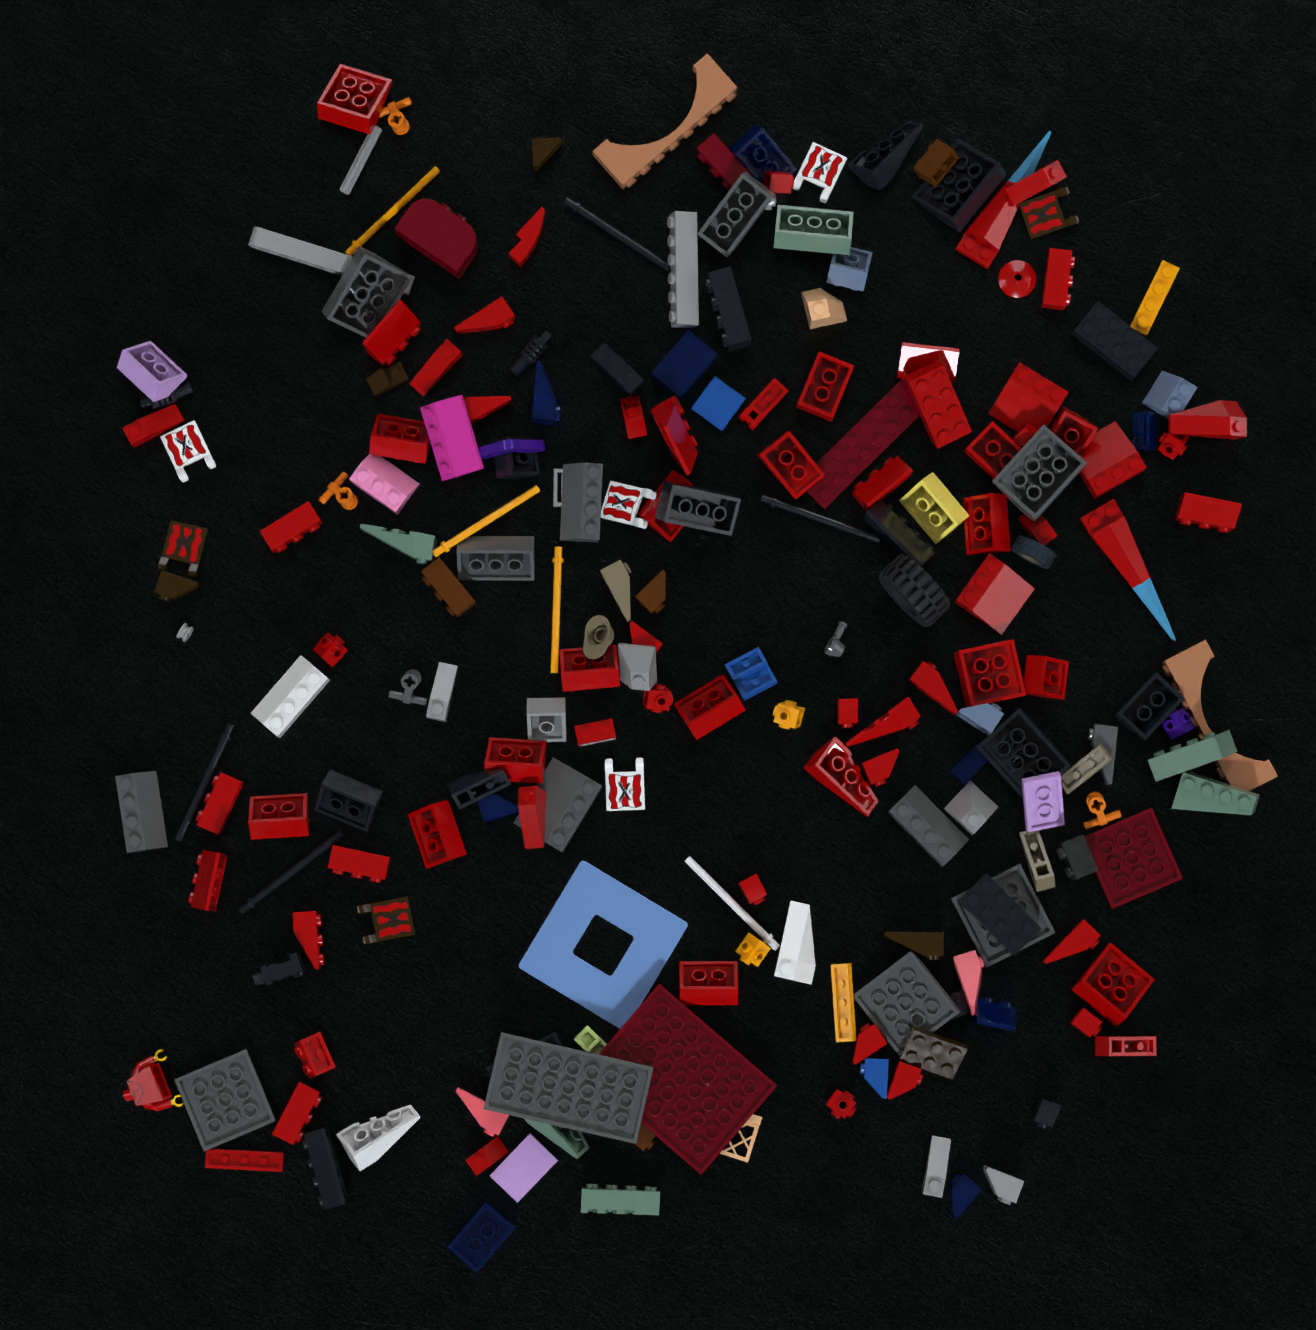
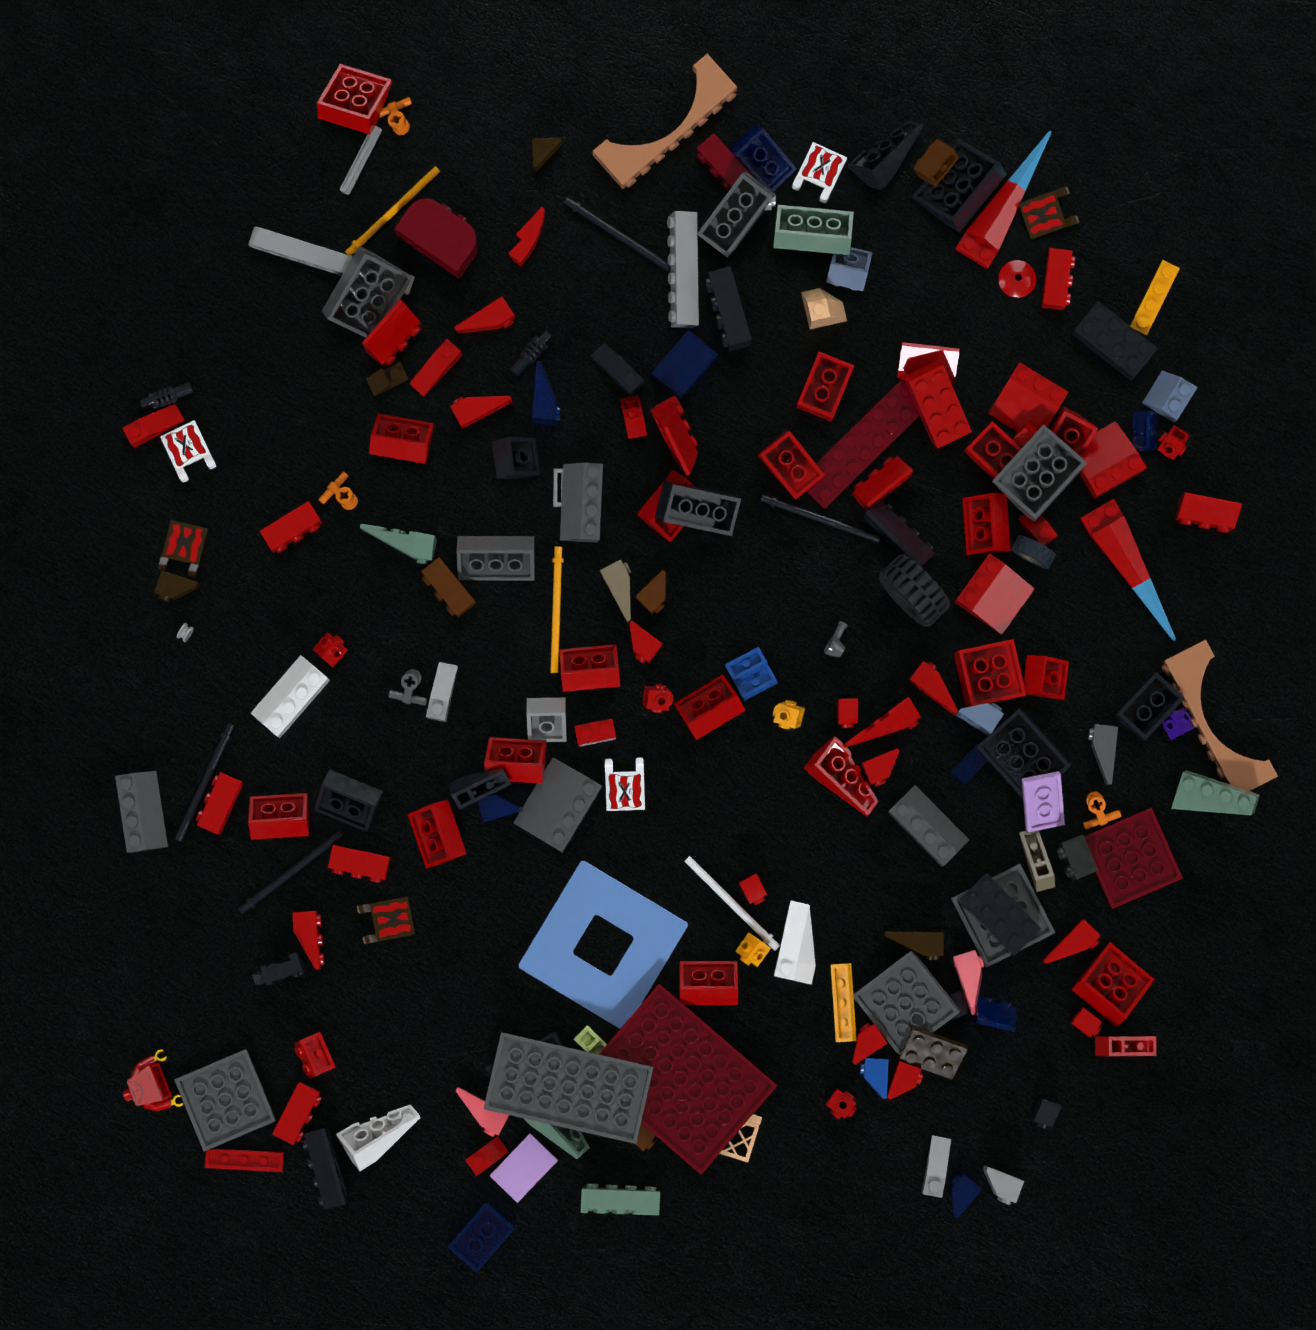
(151, 370): lavender slope -> none
(208, 880): red slope -> none
(384, 482): bright pink slope -> none
(445, 546): light orange bar -> none
(452, 437): dark pink slope -> none
(511, 445): dark purple beam -> none
(532, 815): red slope -> none
(597, 637): dark tan piece -> none
(623, 502): flag -> none
(637, 666): light grey slope -> none
(718, 403): blue slope -> none
(764, 403): red plate -> none
(778, 181): red brick -> none
(934, 508): light yellow slope -> none
(971, 808): light grey slope -> none
(1035, 182): red slope -> none
(1085, 768): dark tan tile -> none
(1192, 755): sand green wedge -> none
(1213, 420): red wedge -> none

